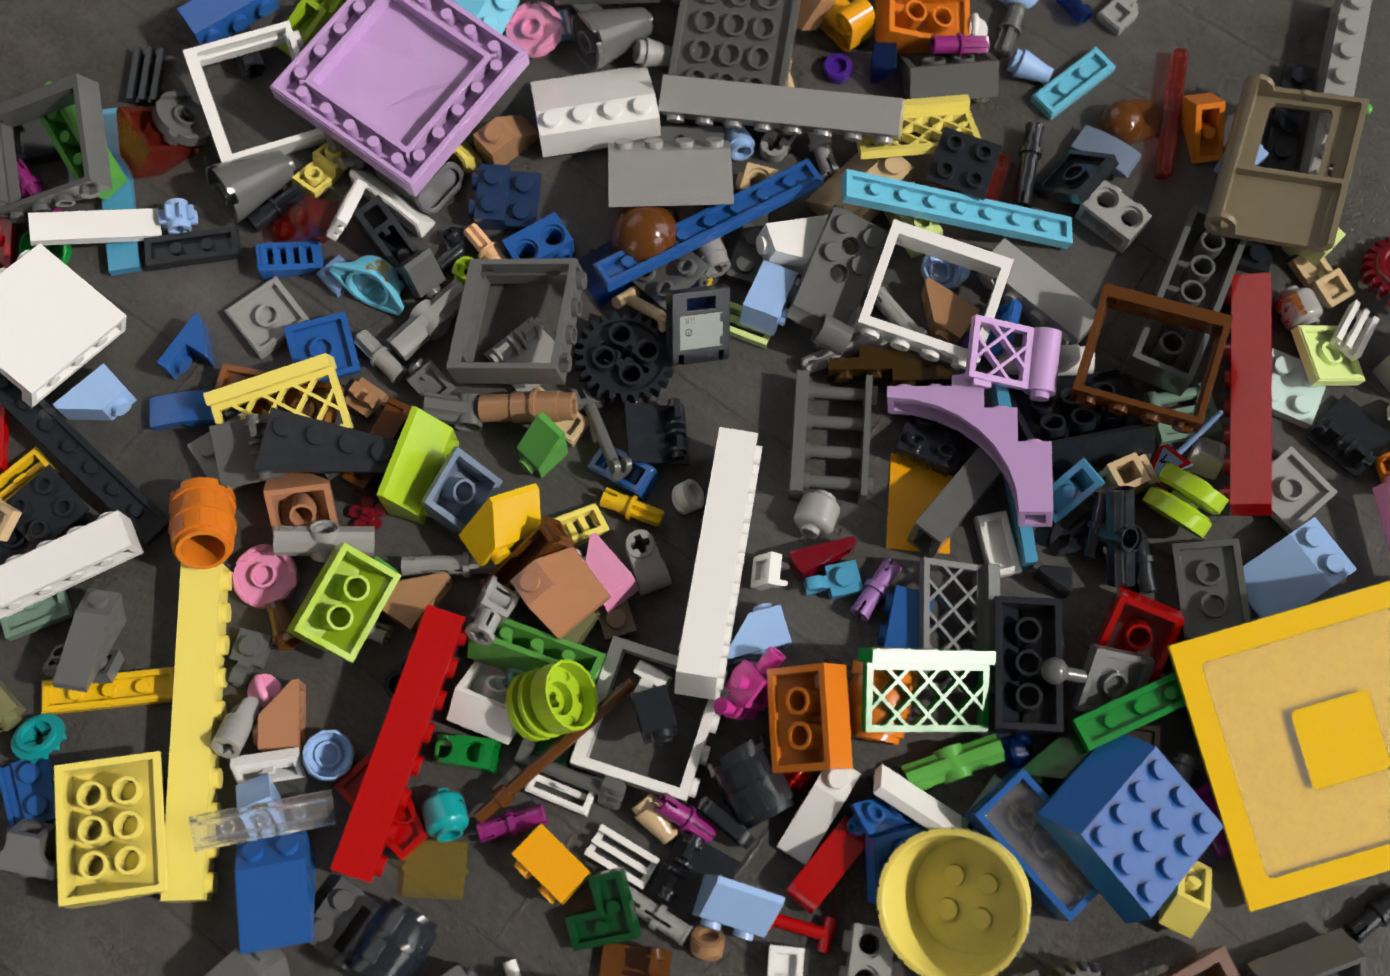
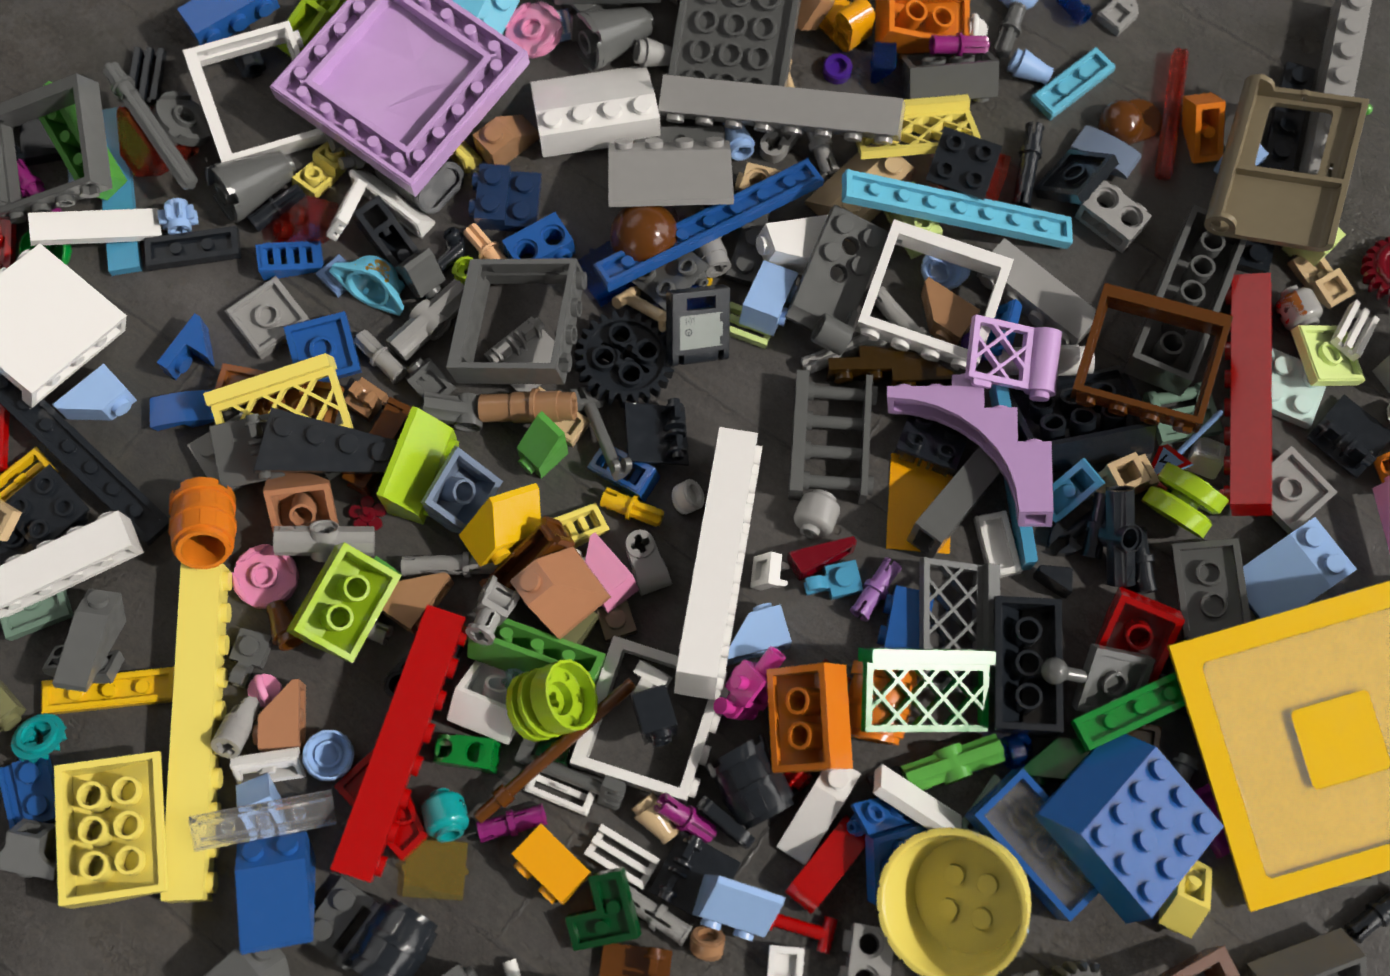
(125, 88): none -> dark grey axle

